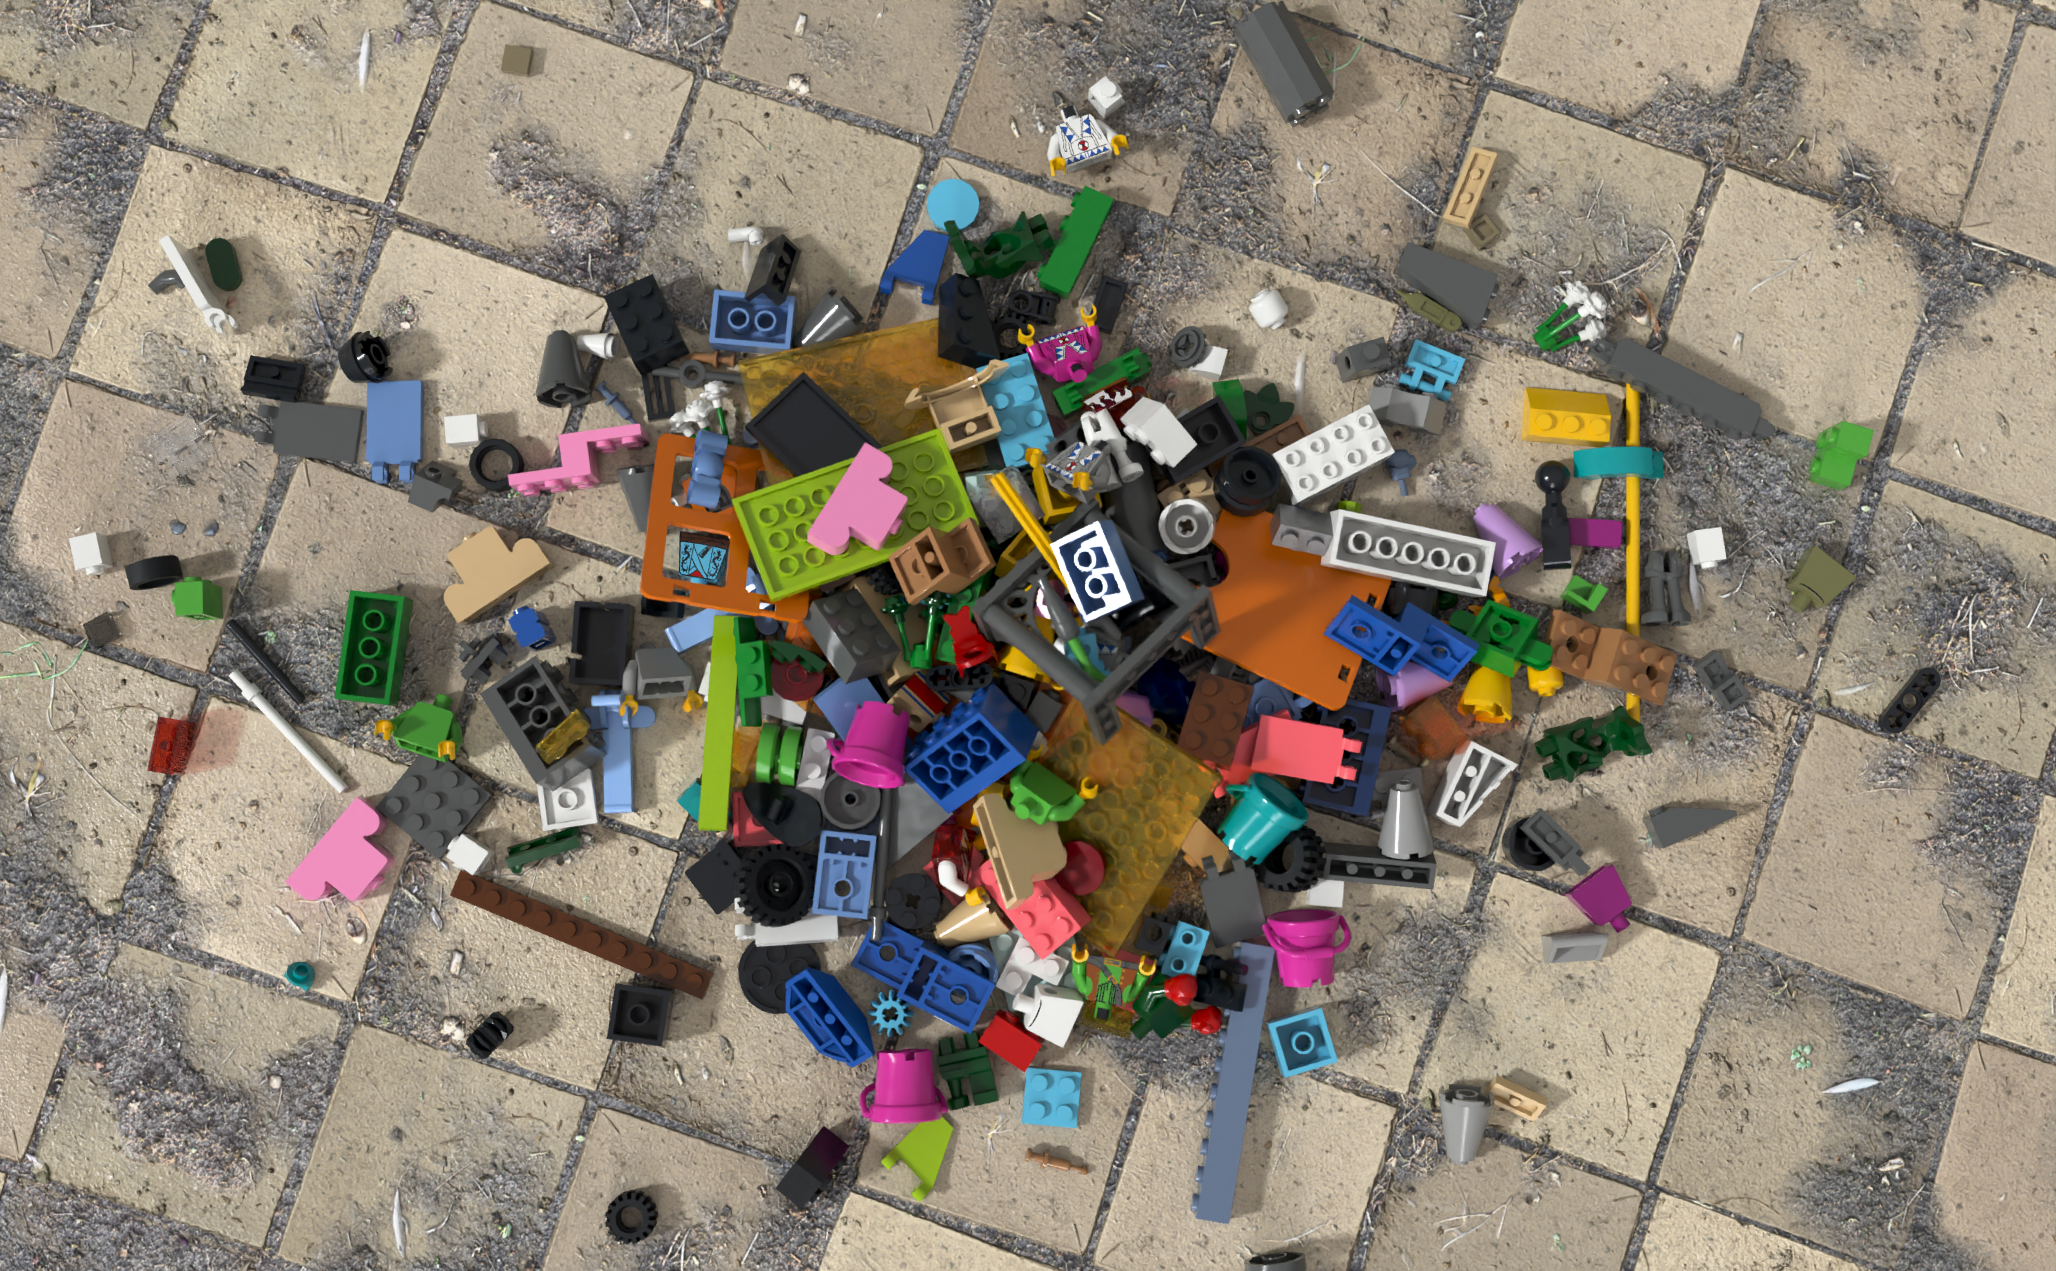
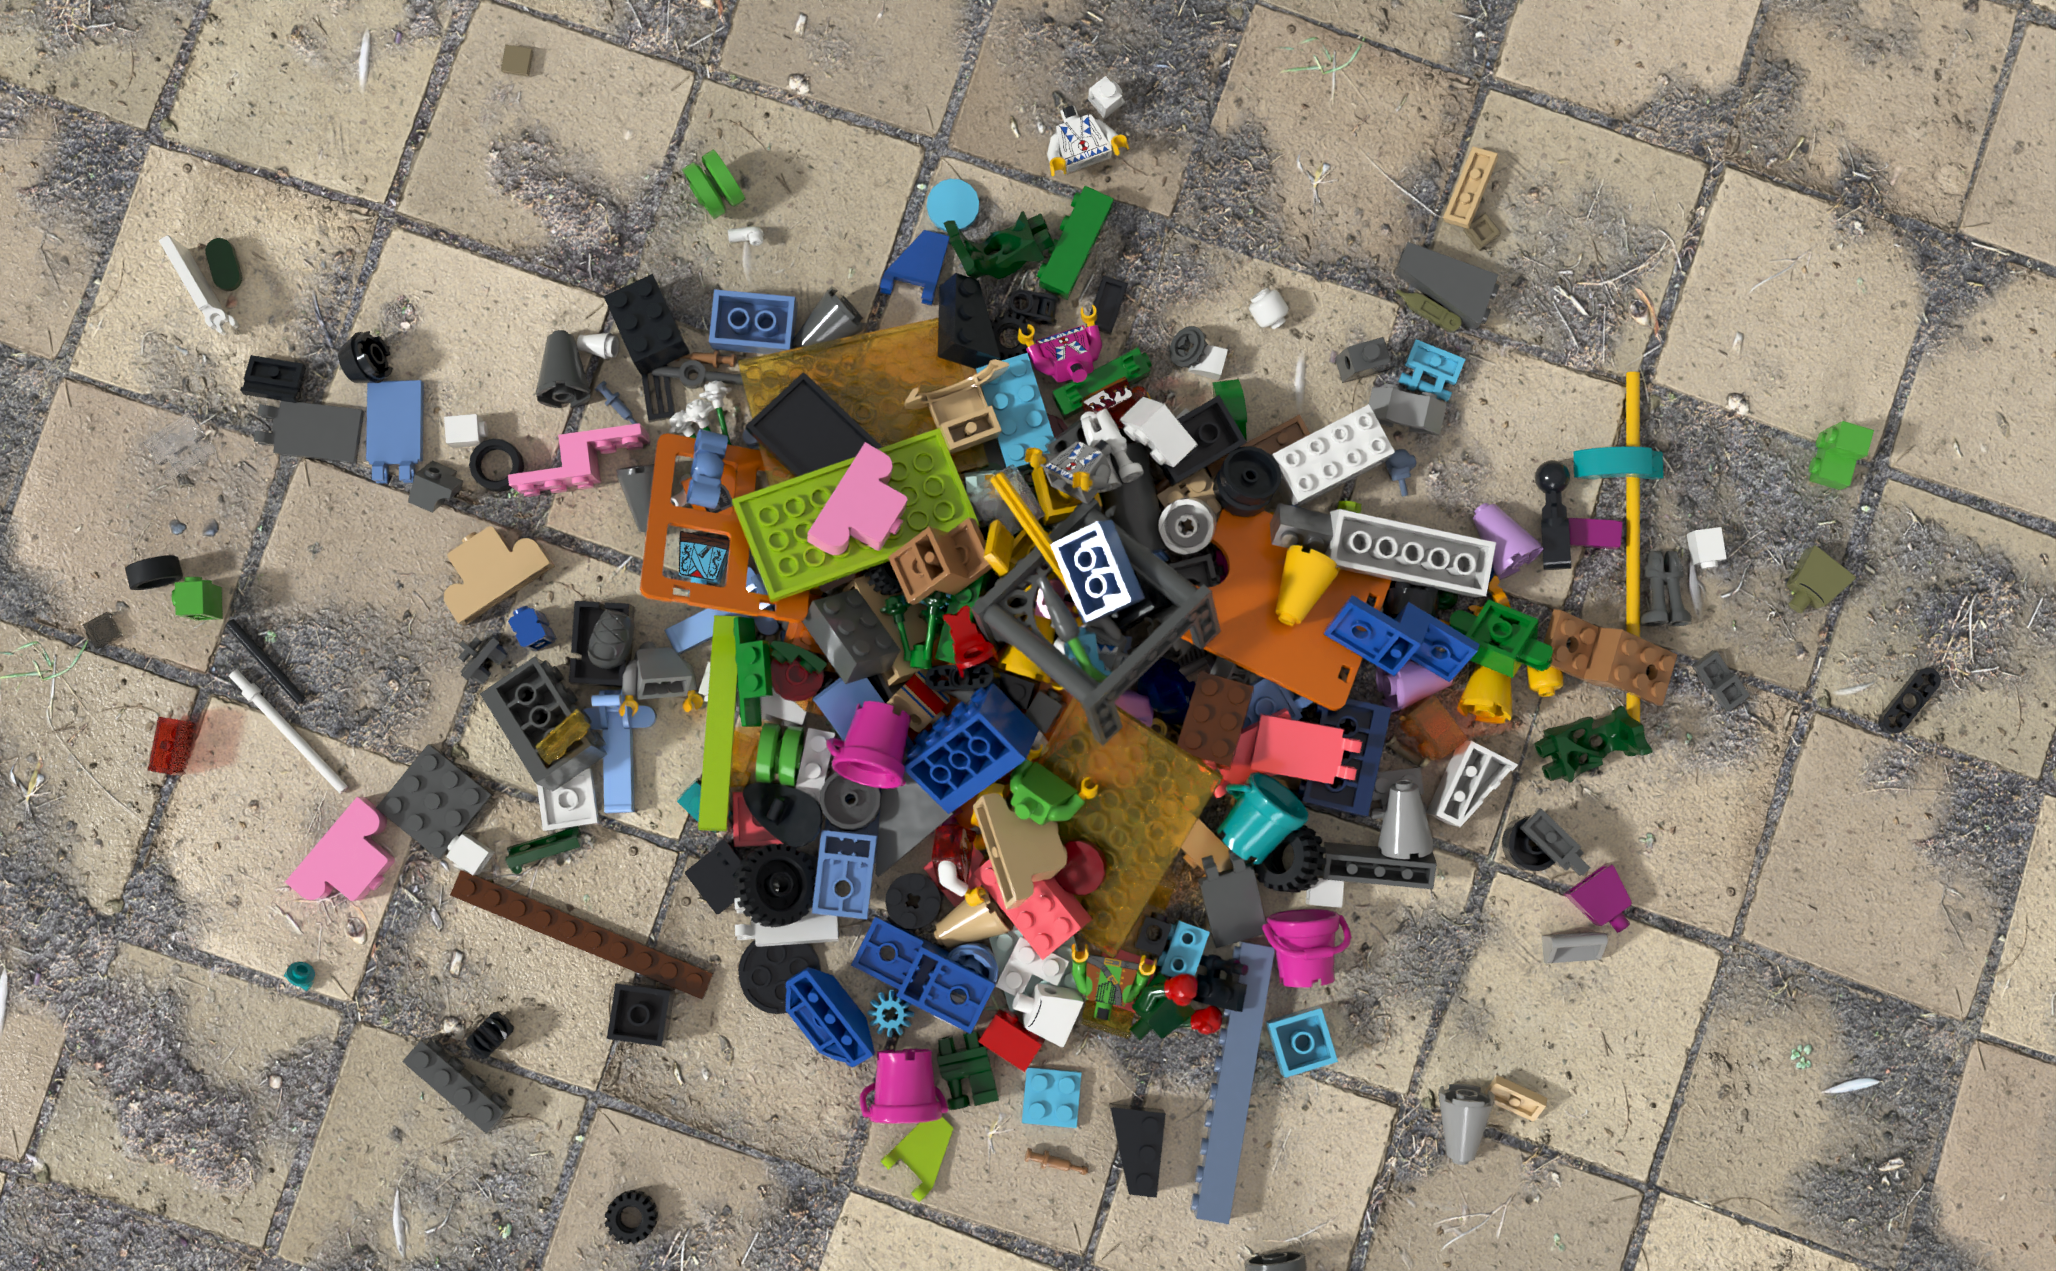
(91, 553): white brick -> none
(164, 279): dark grey arm -> none
(373, 648): green brick -> none
(425, 729): bright green torso -> none
(457, 1085): none -> dark grey brick
(611, 639): none -> dark grey piece
(663, 609): black bracket -> none
(713, 184): none -> bright green wheel
(774, 270): black panel -> none
(812, 1169): black brick -> none
(878, 910): dark grey bar -> none
(999, 547): none -> yellow tile
(1140, 1146): none -> black wedge
(1266, 405): dark green plate -> none
(1284, 63): dark grey brick -> none
(1303, 583): none -> yellow cone
(1566, 417): yellow slope -> none
(1583, 594): bright green panel -> none
(1592, 303): plant -> none
(1675, 824): dark grey slope -> none
(1681, 388): dark grey hinge -> none

